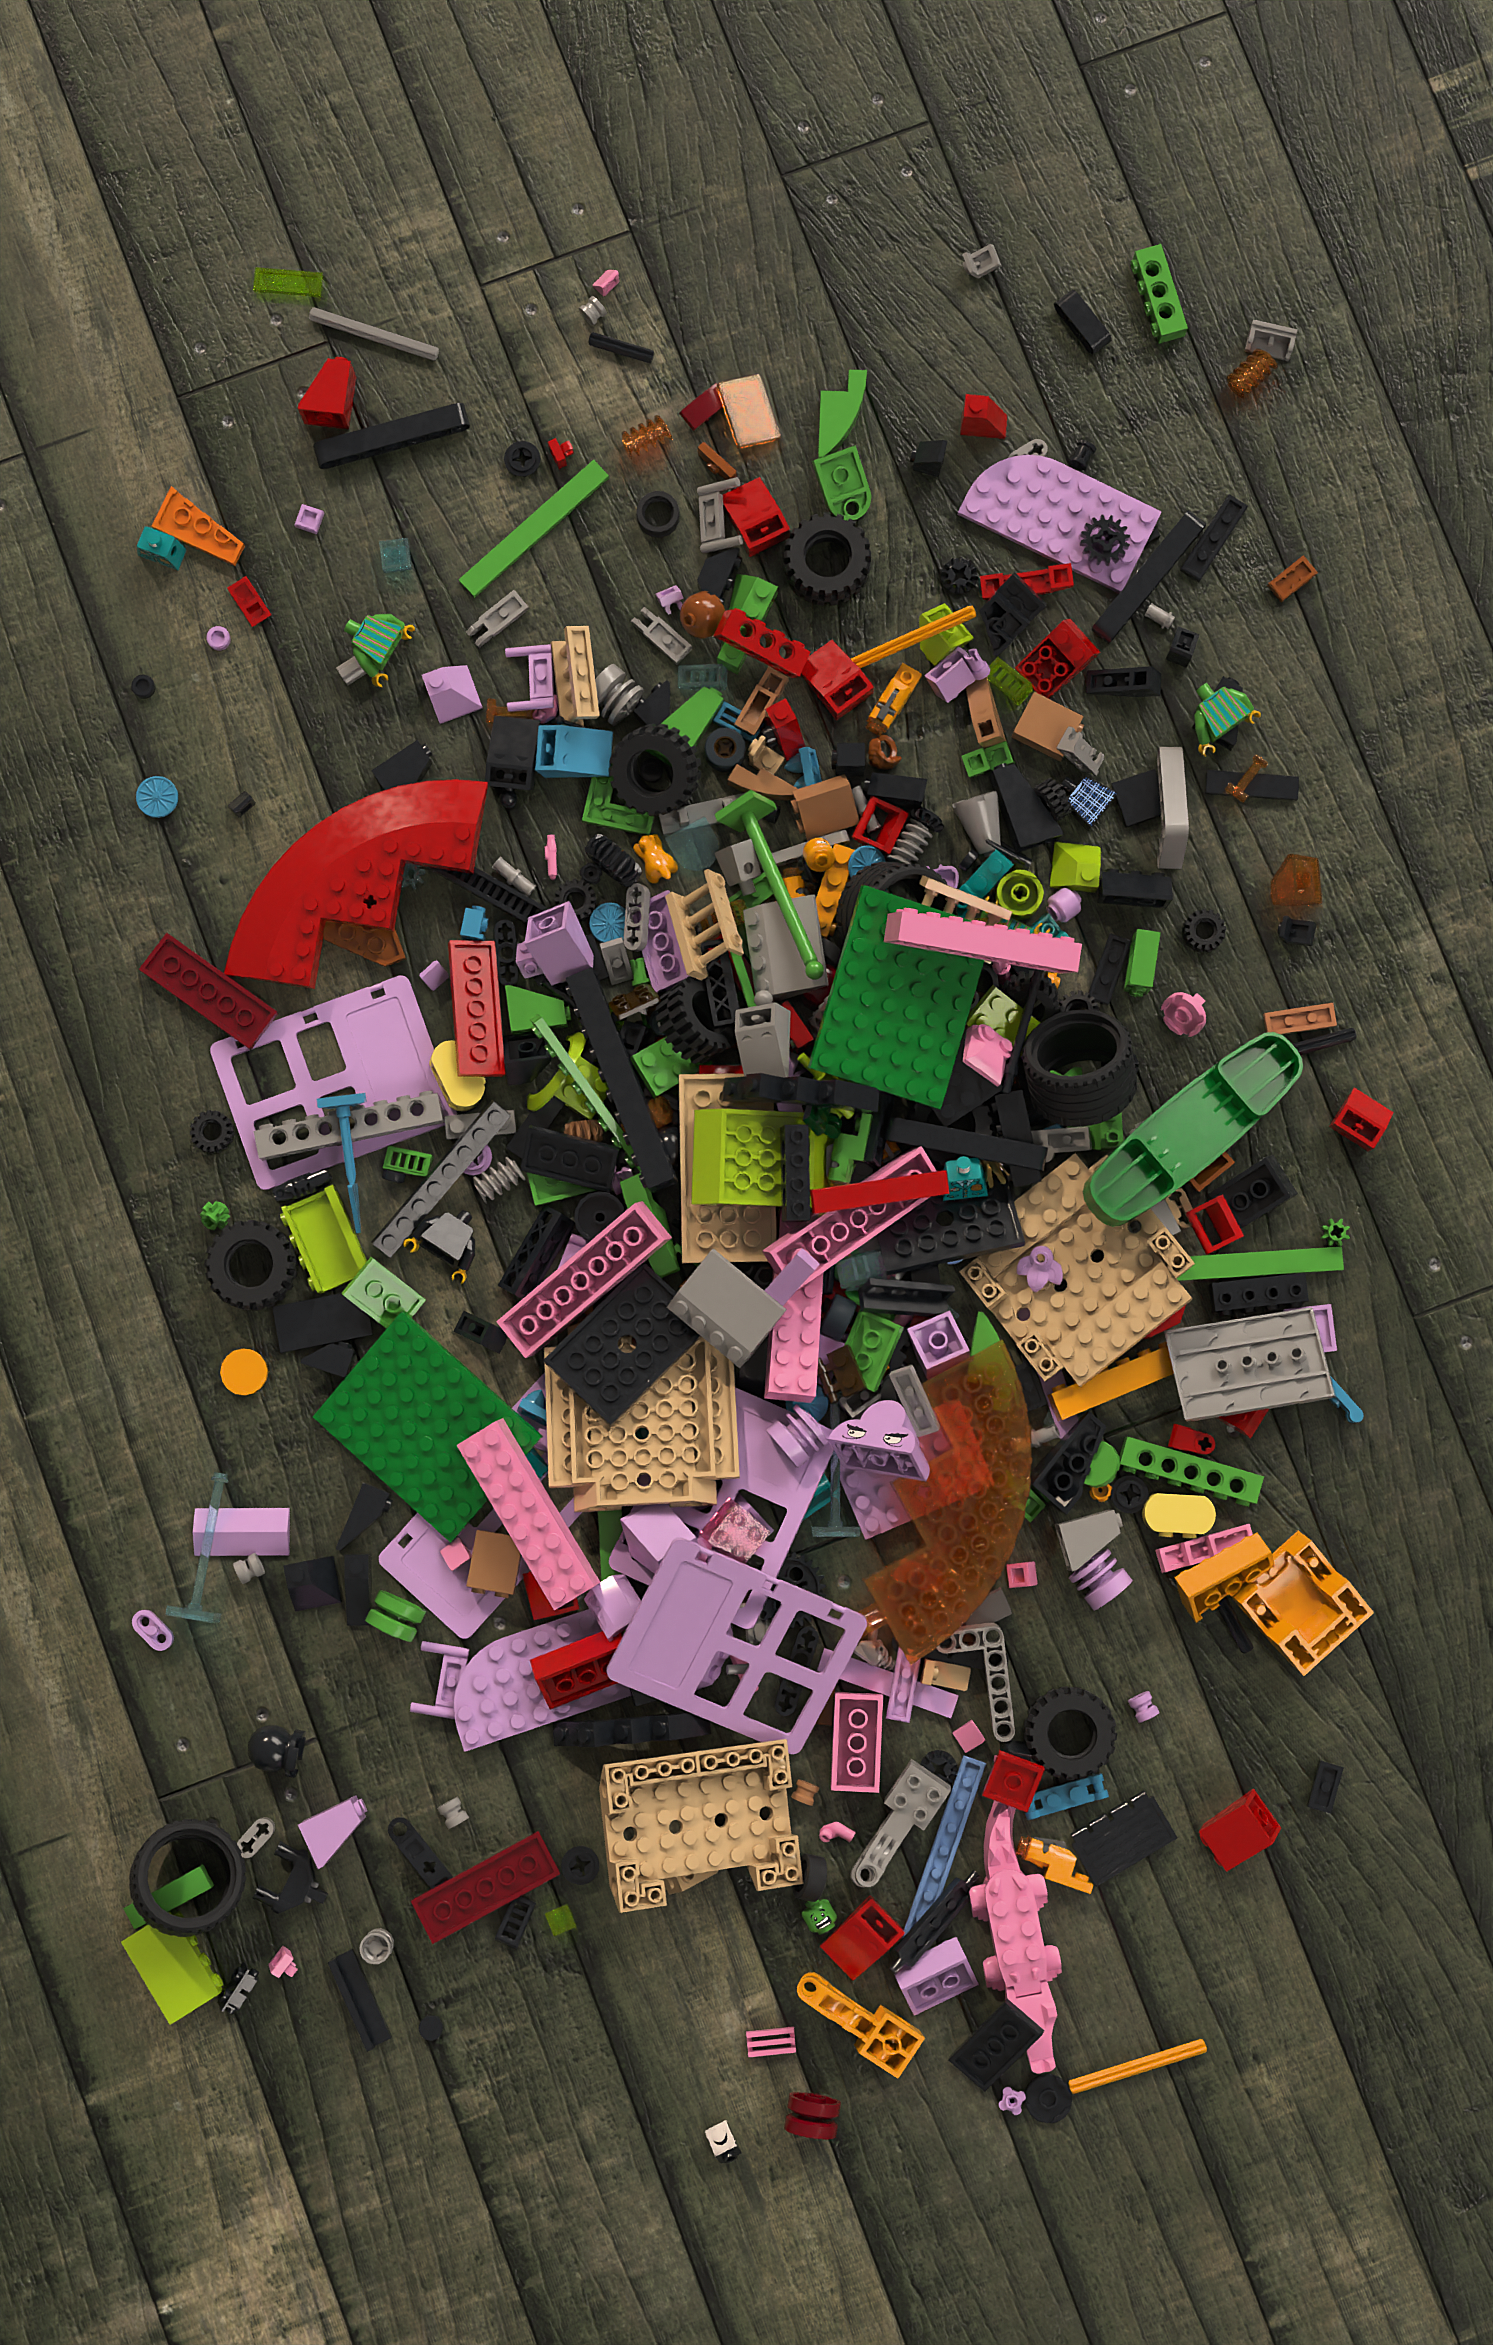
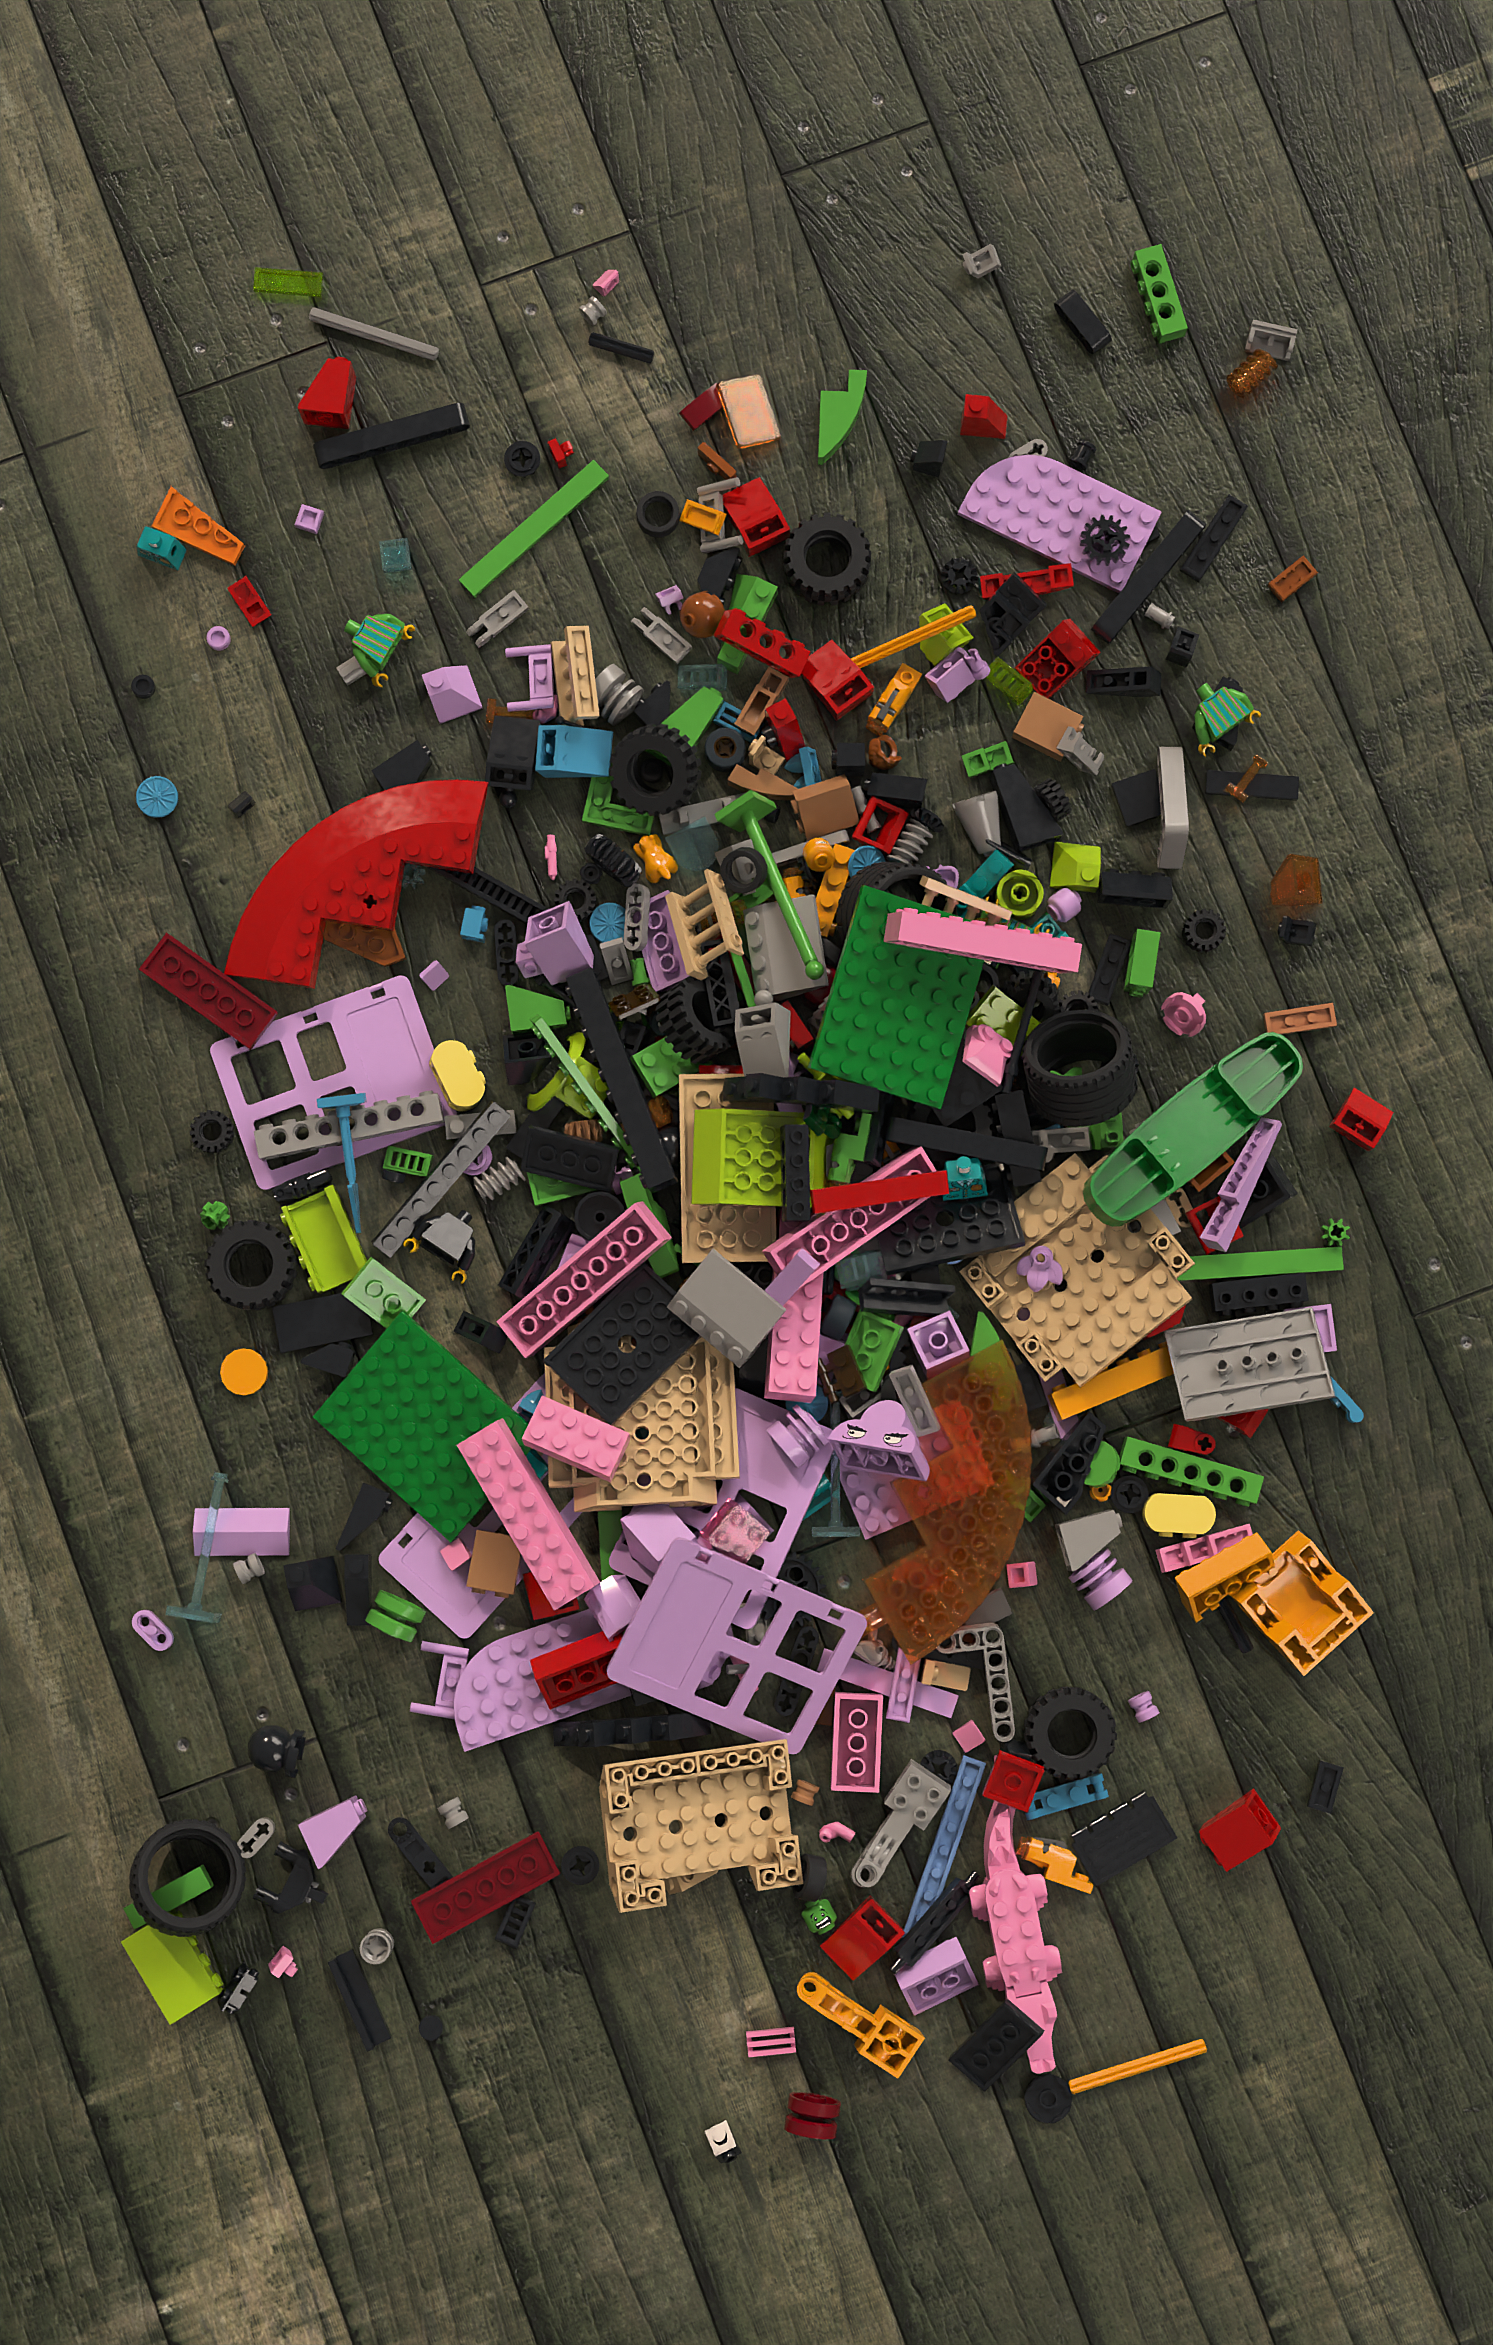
(476, 1008): plate -> none
(514, 877): light grey pin -> none
(560, 1919): clear neon green plate -> none
(576, 1439): none -> bright pink brick
(645, 435): clear orange piece -> none
(702, 517): none -> light orange tile
(759, 863): none -> black tyre
(843, 482): bright green tile -> none
(969, 860): black tile -> none
(984, 713): medium nougat slope -> none
(993, 1166): pearl gold piece -> none
(1002, 971): bright pink axle -> none
(1009, 2094): lavender plate -> none
(1088, 800): black torso -> none
(1240, 1185): none -> lavender slope
(1325, 1041): black axle -> none

